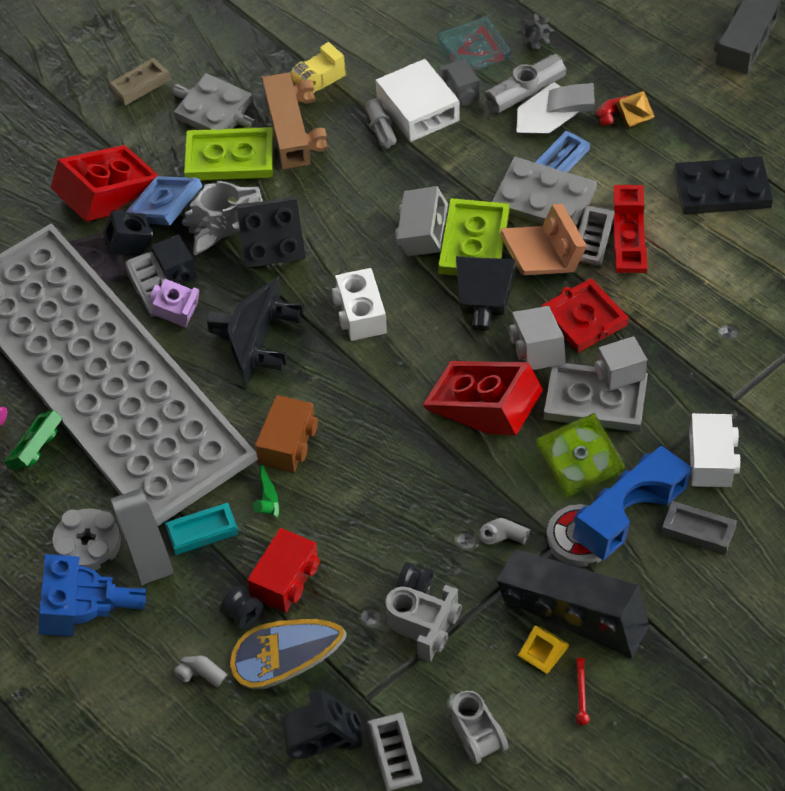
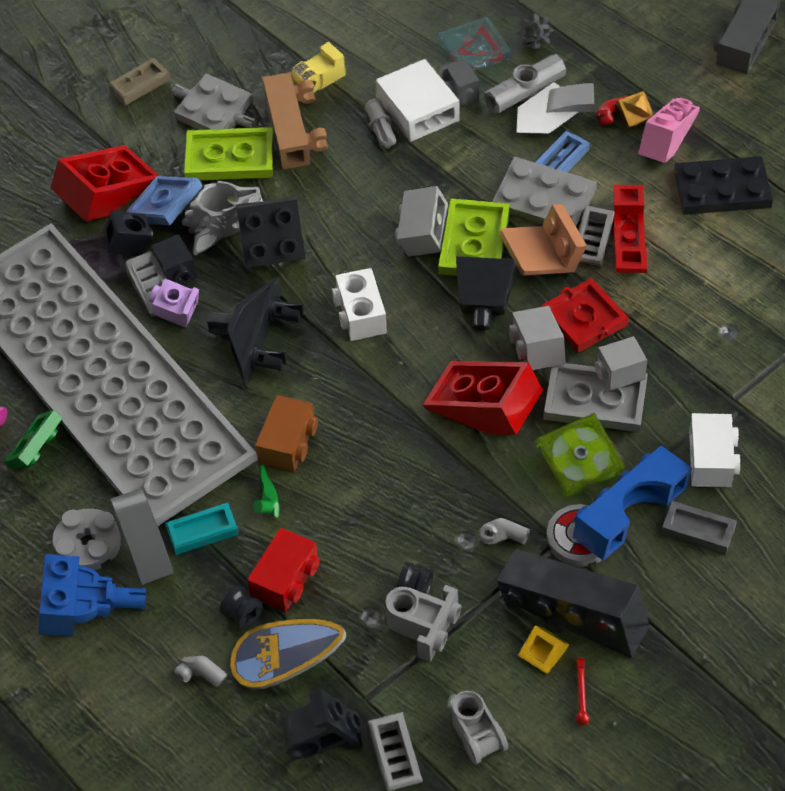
(667, 129): none -> bright pink slope

